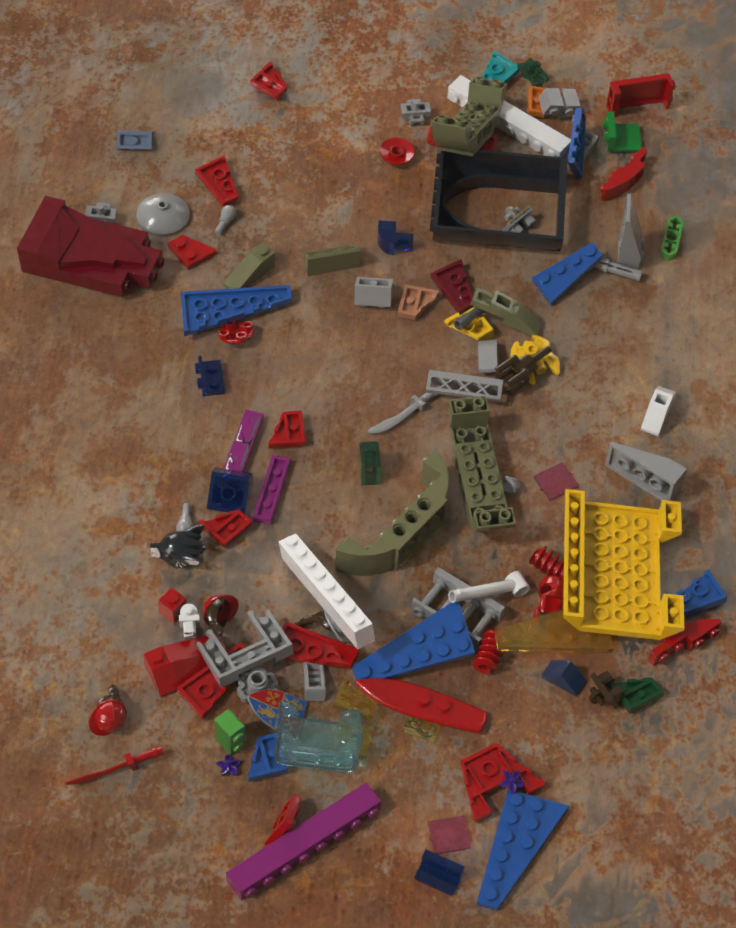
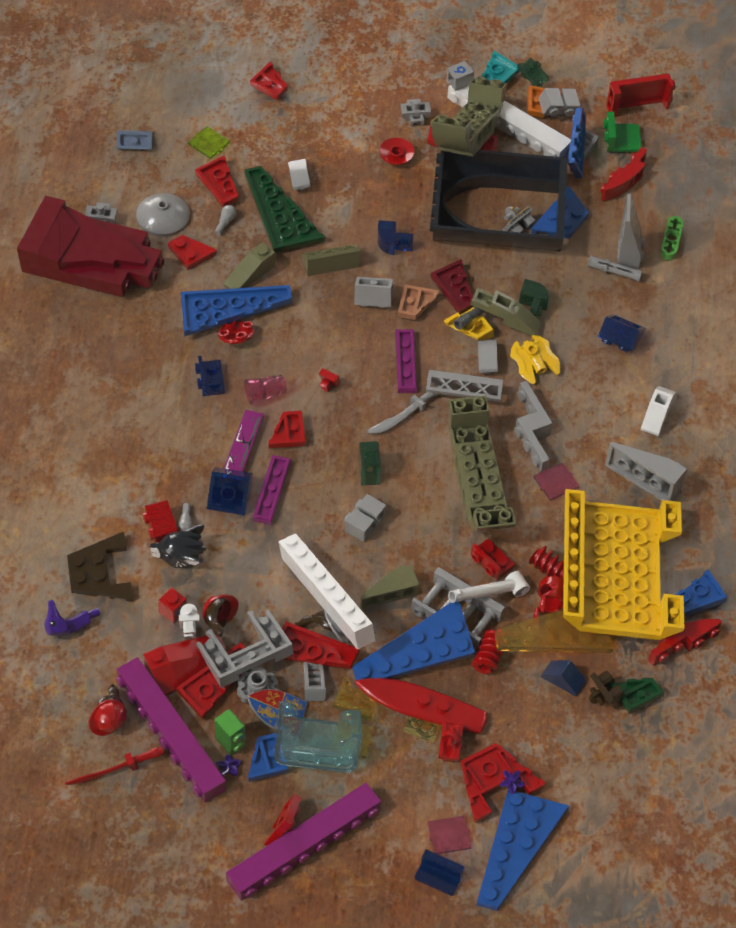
(58, 626): none -> dark purple animal
(90, 571): none -> dark brown wing
(159, 519): none -> red brick
(171, 730): none -> magenta brick
(208, 142): none -> clear neon green piece
(227, 527): red wing -> none
(264, 388): none -> clear pink plant
(280, 216): none -> dark green wing
(299, 174): none -> light grey slope
(328, 379): none -> red tile
(366, 513): none -> light grey piece
(394, 586): none -> olive slope
(405, 361): none -> magenta tile
(406, 532): olive slope -> none
(450, 742): none -> red hips
(459, 75): none -> light grey brick
(491, 559): none -> red bracket
(510, 486): light grey tile -> none
(520, 368): dark brown plant -> none
(533, 426): none -> light grey bracket
(535, 296): none -> clear green brick
(562, 275): blue wing -> none
(574, 217): none -> blue wing
(621, 332): none -> clear blue slope

